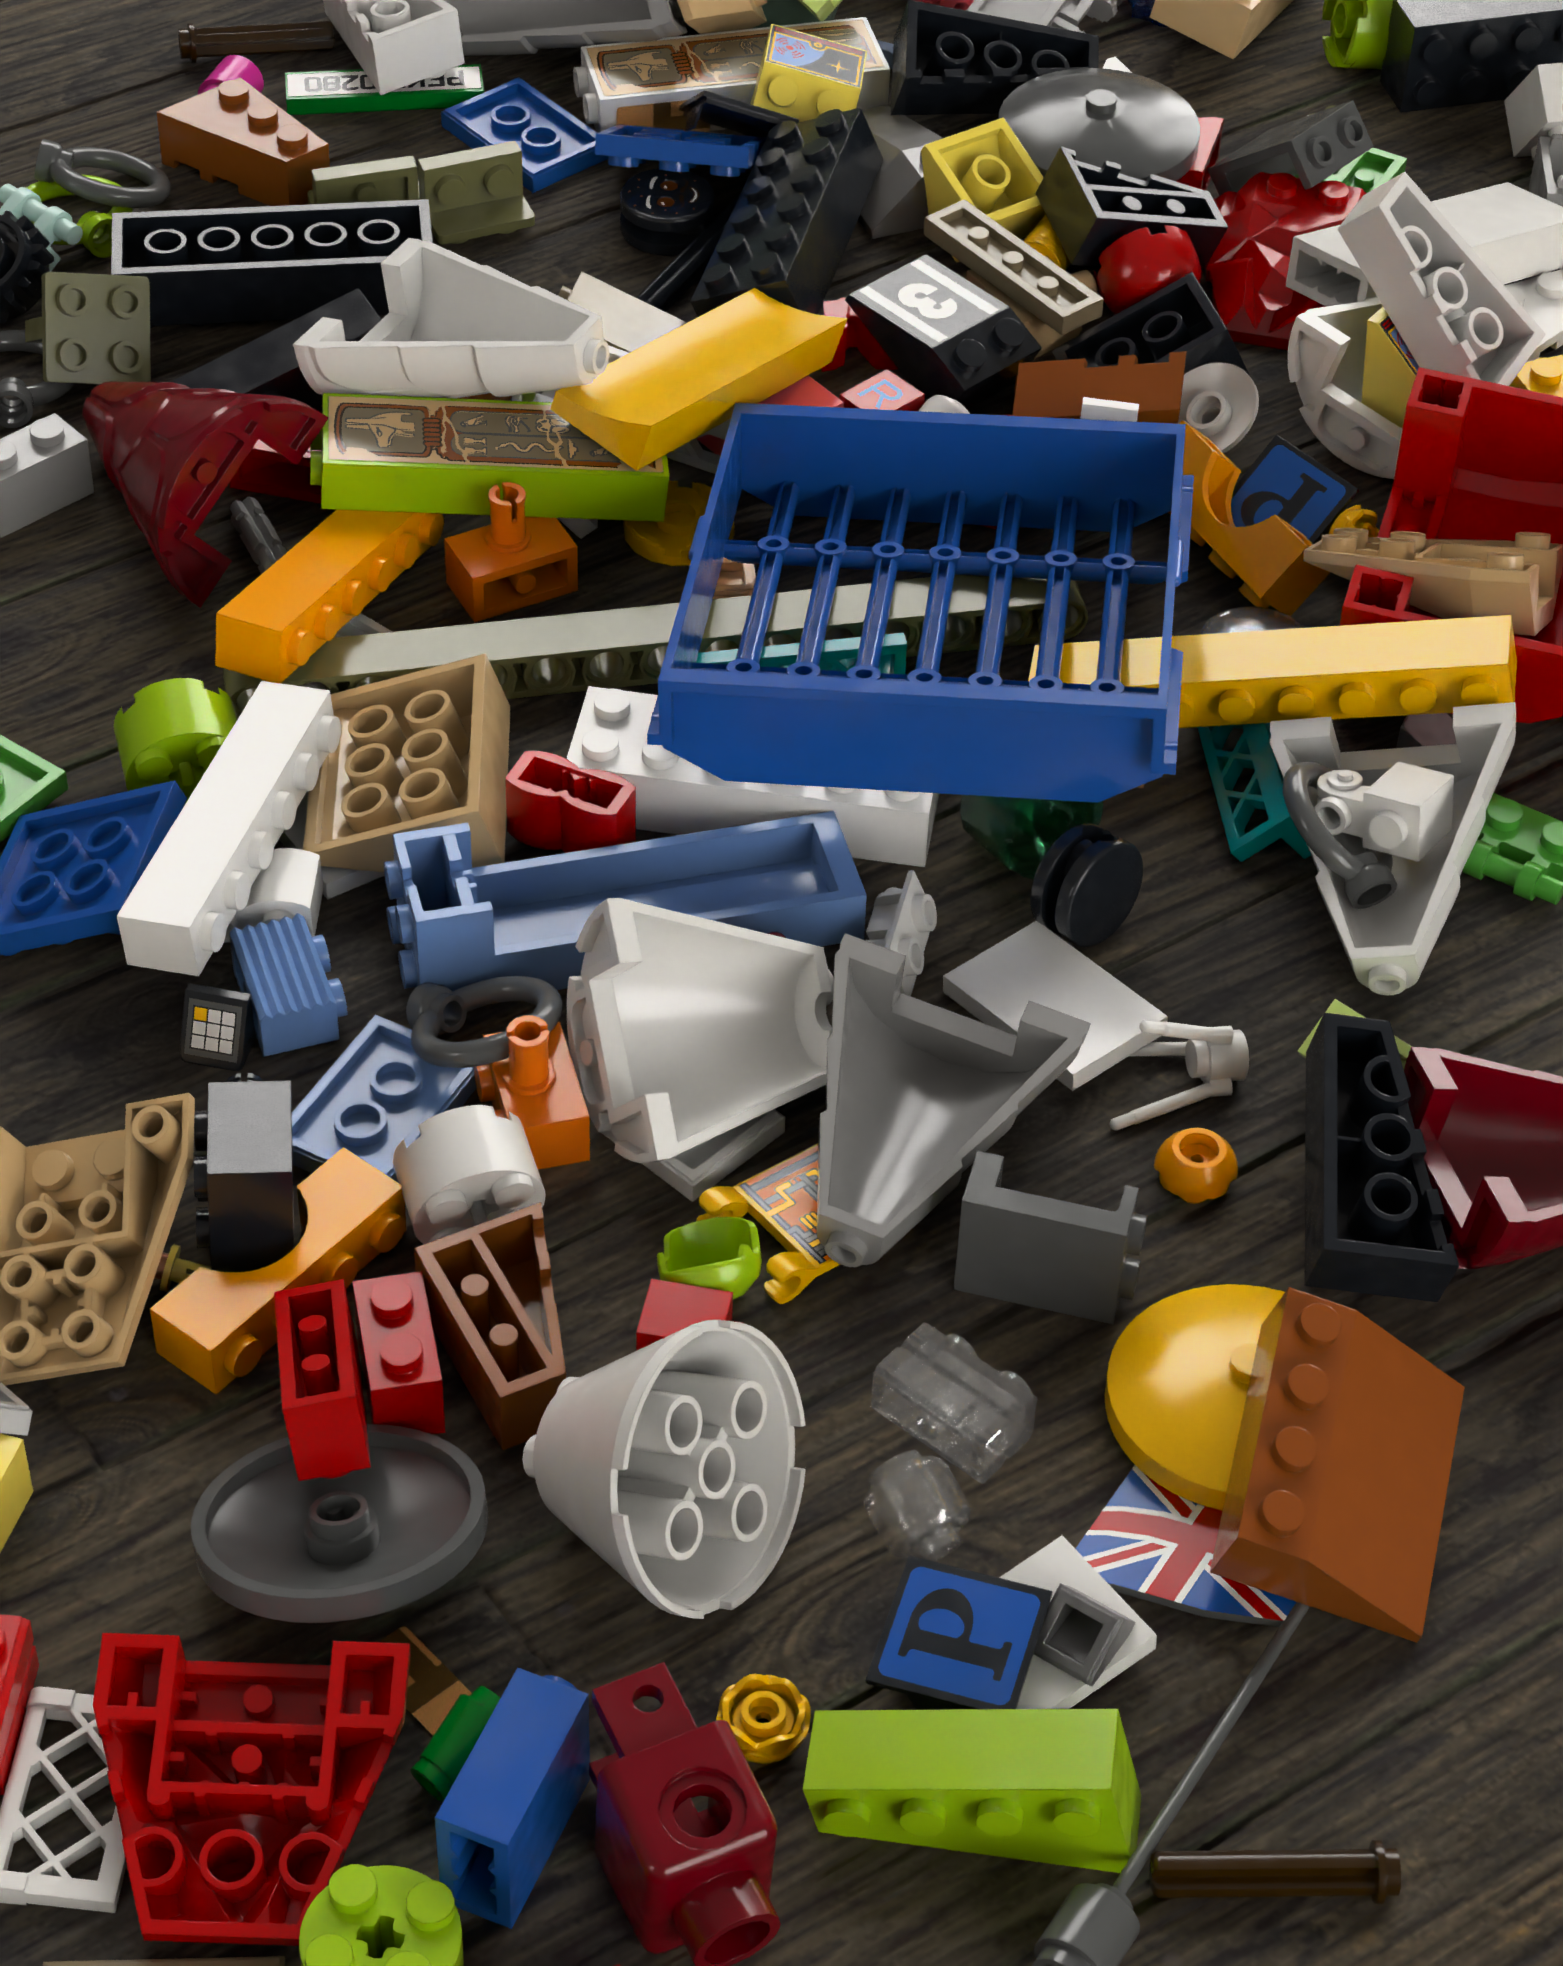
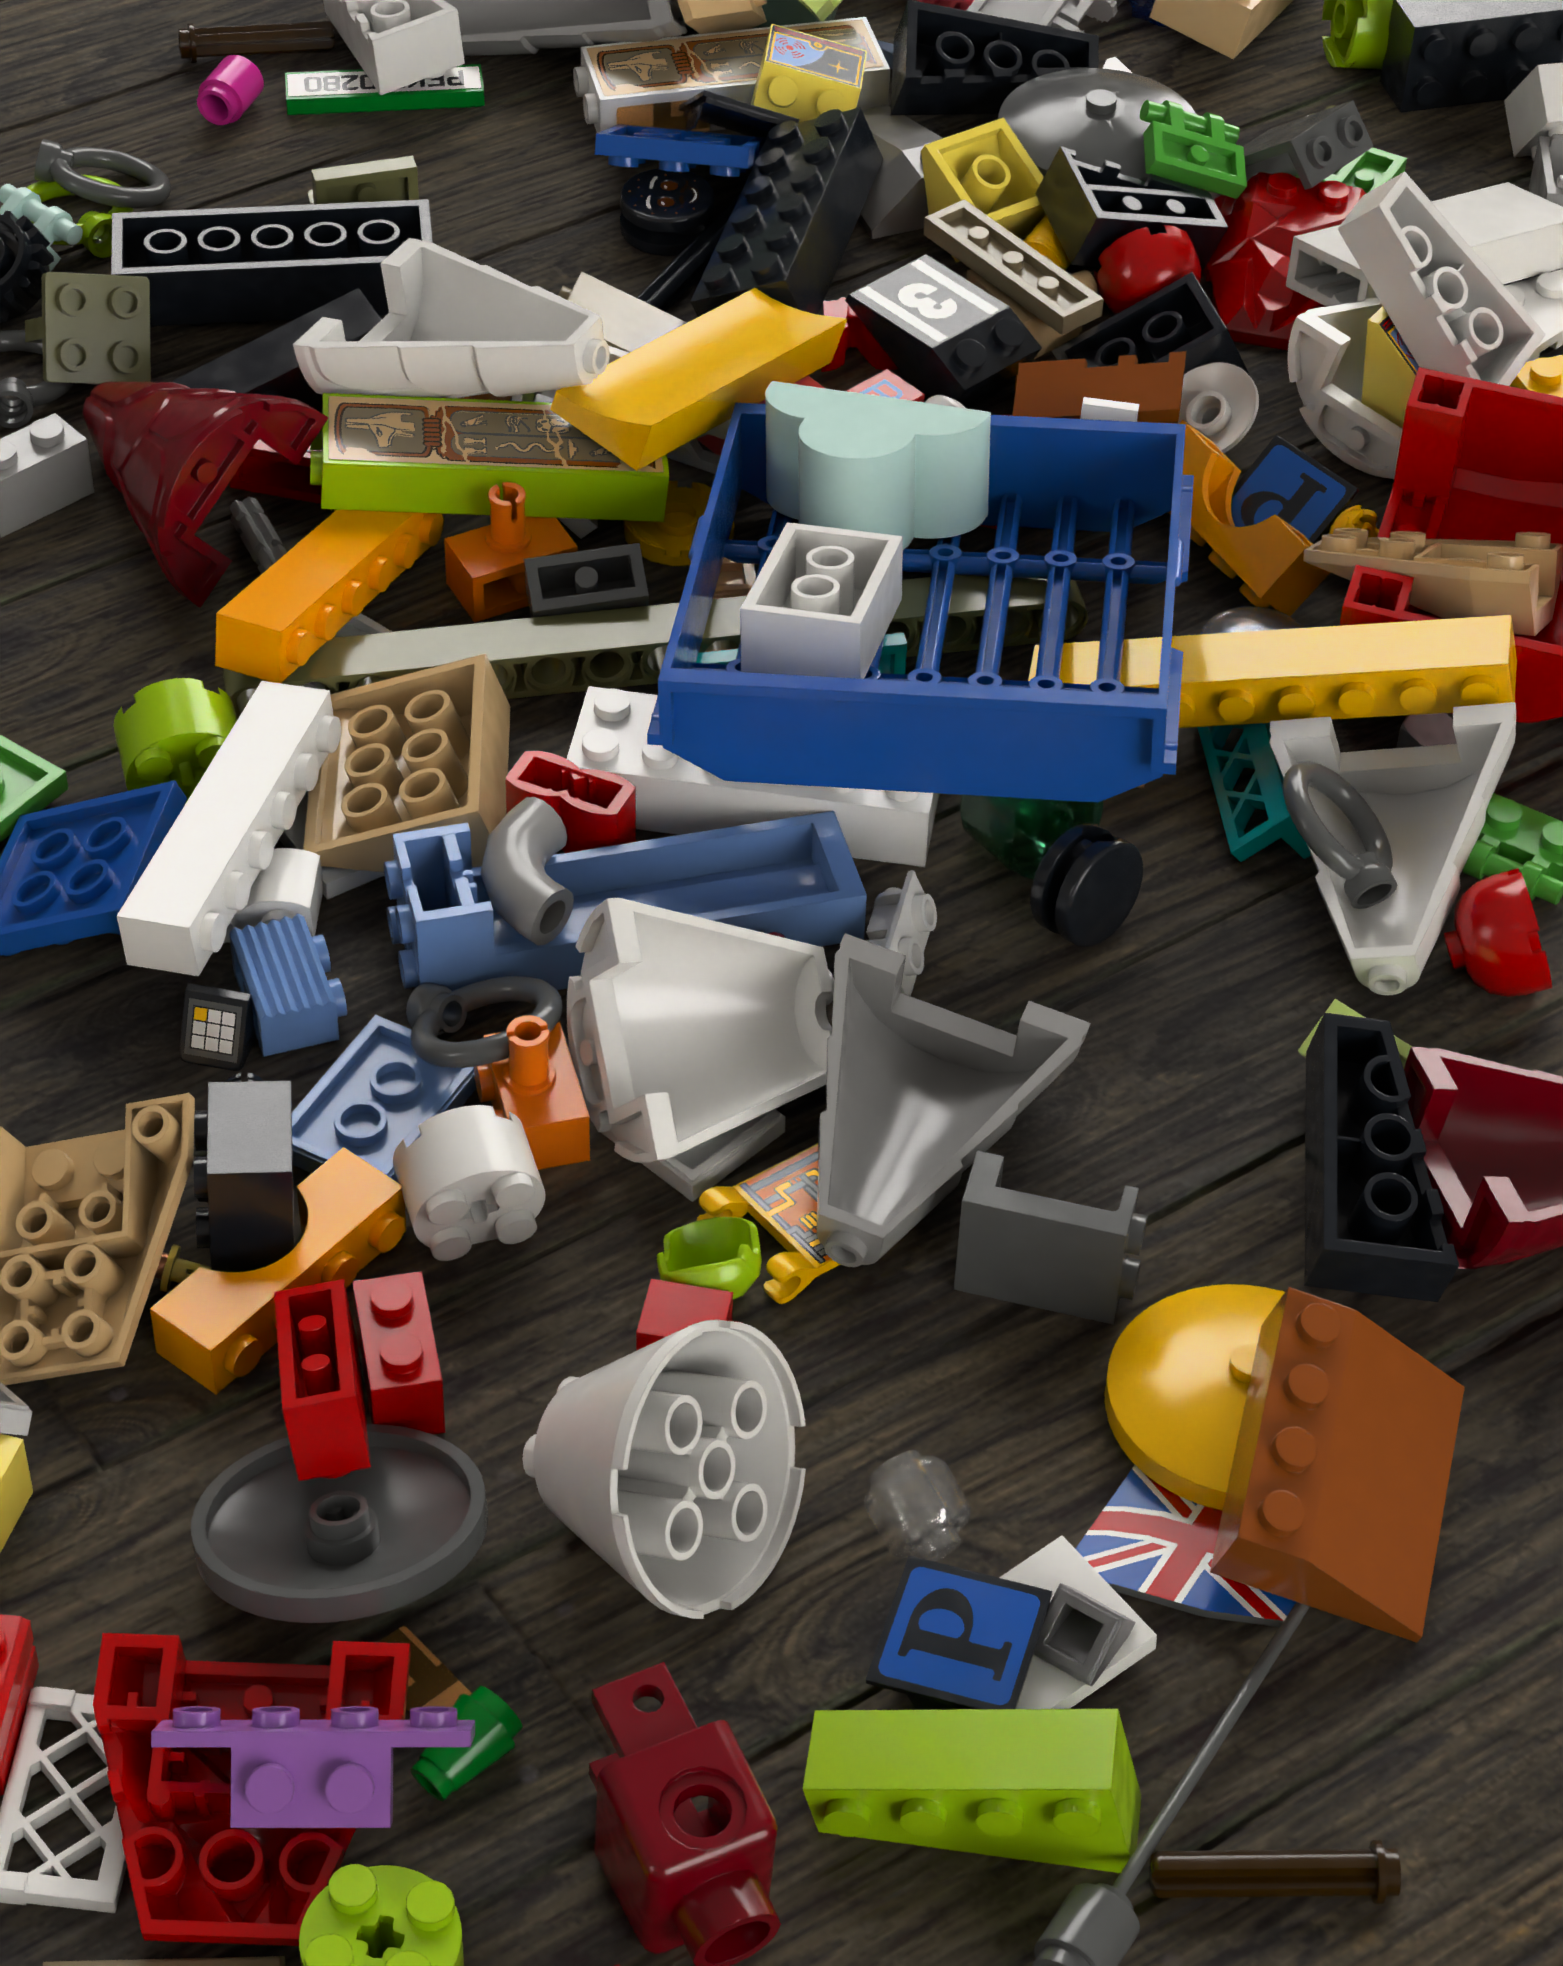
(244, 140): dark orange wedge -> none
(312, 1770): none -> medium lavender bracket
(475, 192): olive bracket -> none
(498, 1318): dark orange wedge -> none
(514, 1796): blue brick -> none
(516, 871): none -> light grey cylinder
(550, 137): blue tile -> none
(586, 581): none -> dark grey brick
(768, 1698): yellow plate -> none
(821, 602): none -> white brick
(876, 462): none -> light aqua brick
(954, 1401): clear brick -> none
(1052, 973): white tile -> none
(1193, 149): none -> bright green plate
(1196, 1165): light orange plate -> none
(1212, 1054): white plant -> none
(1396, 815): white brick -> none
(1499, 937): none -> red cylinder

